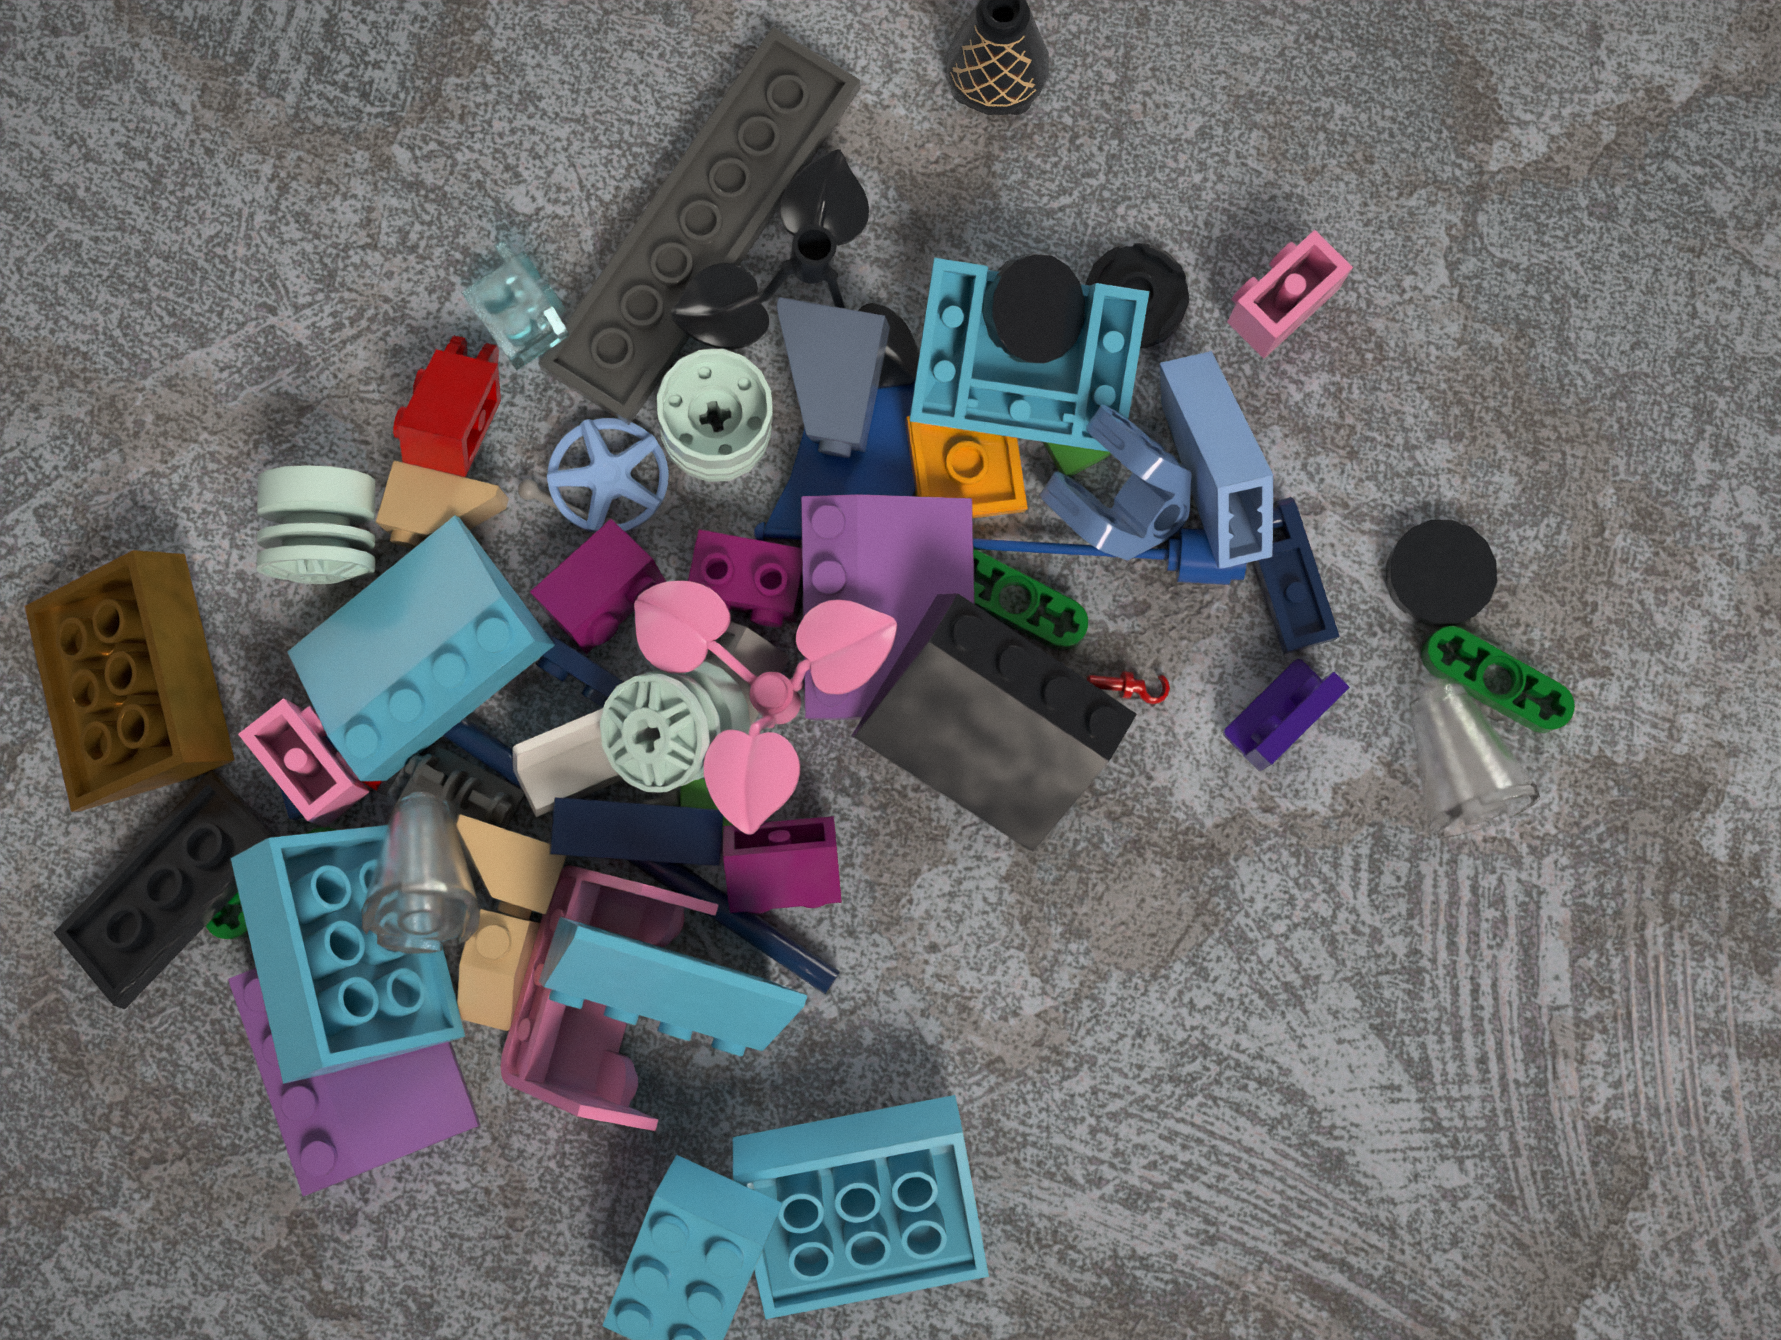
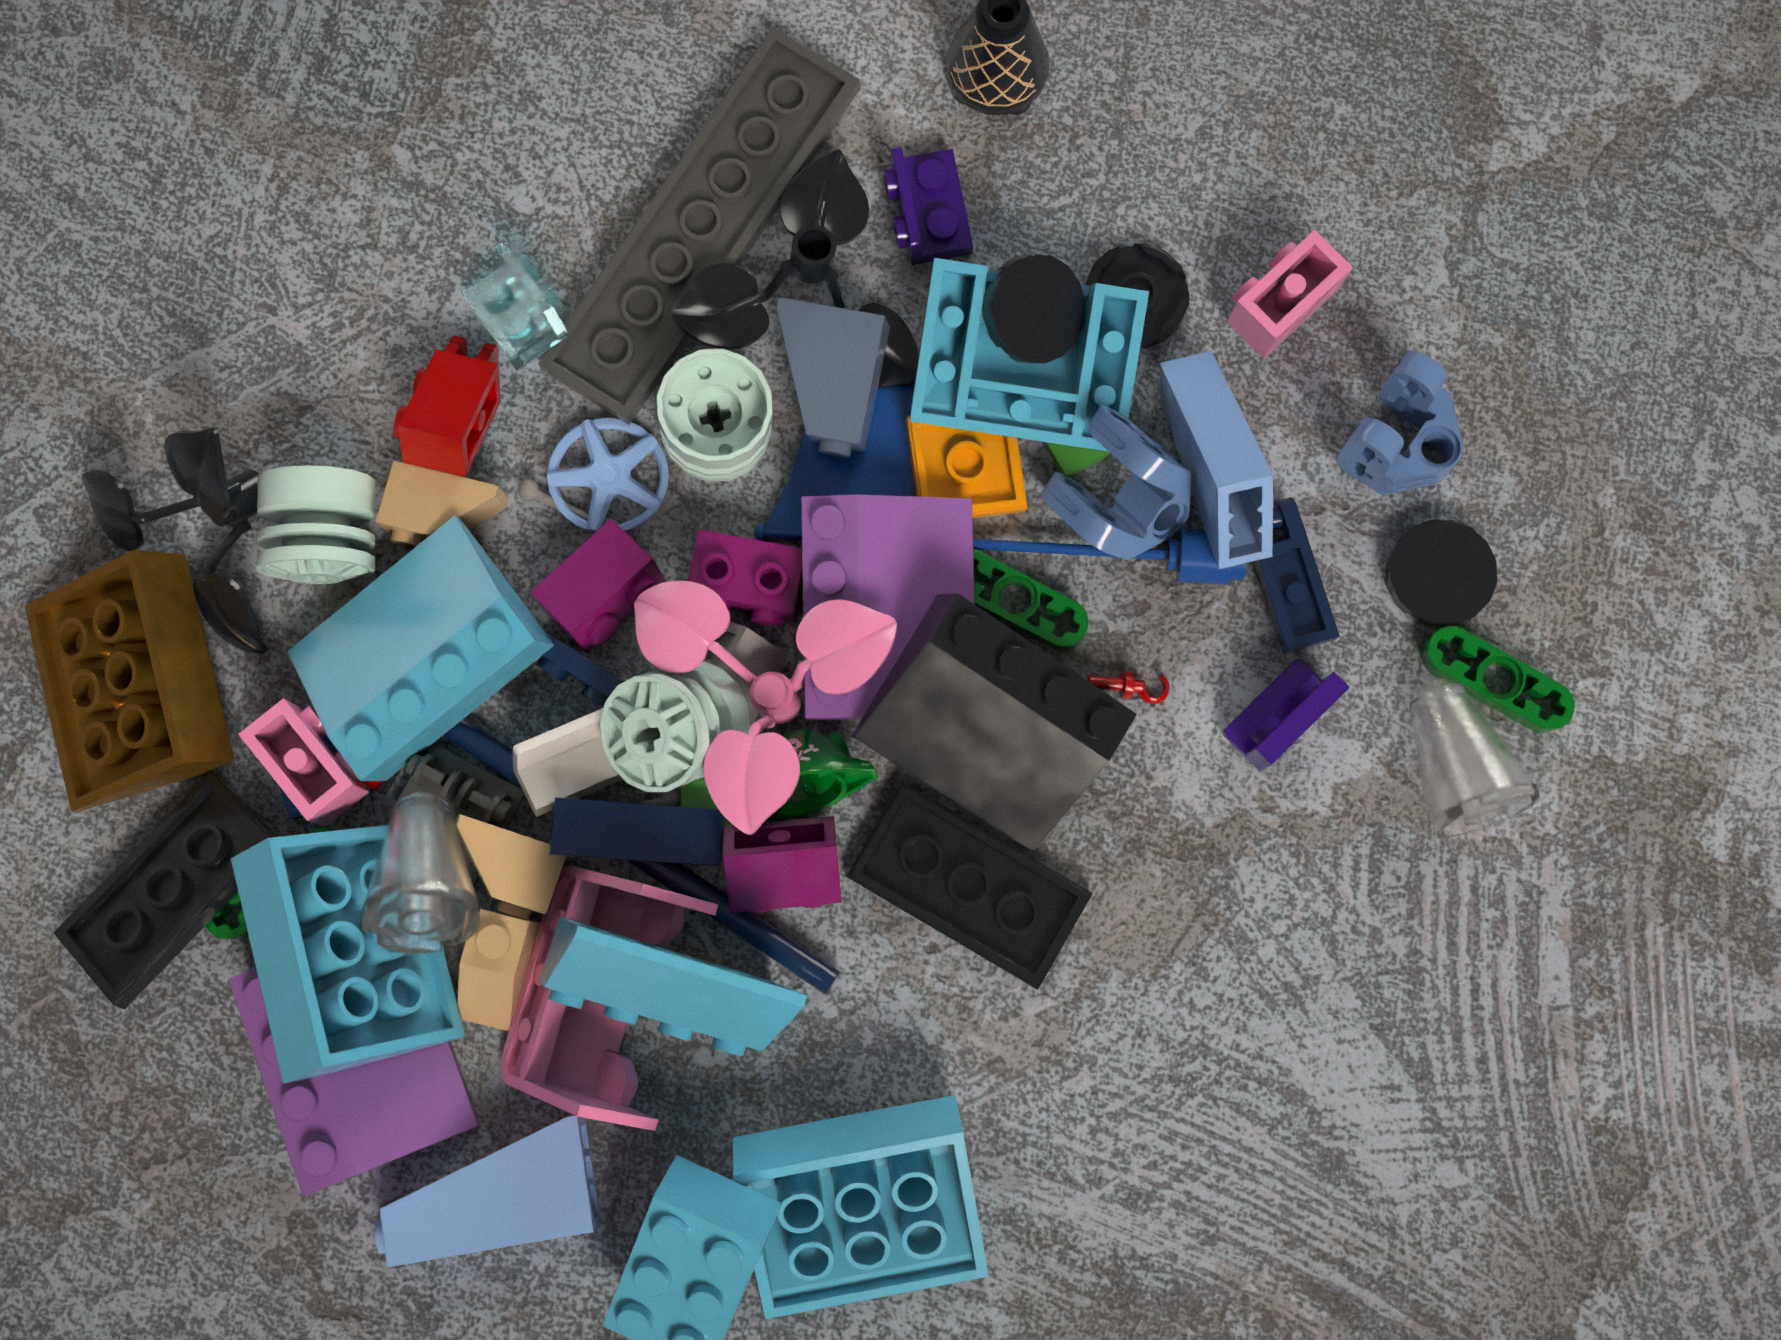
(200, 471): none -> black plant
(507, 1199): none -> light blue slope
(825, 773): none -> green hat
(930, 206): none -> dark purple bracket
(969, 885): none -> black tile
(1374, 446): none -> medium blue piece

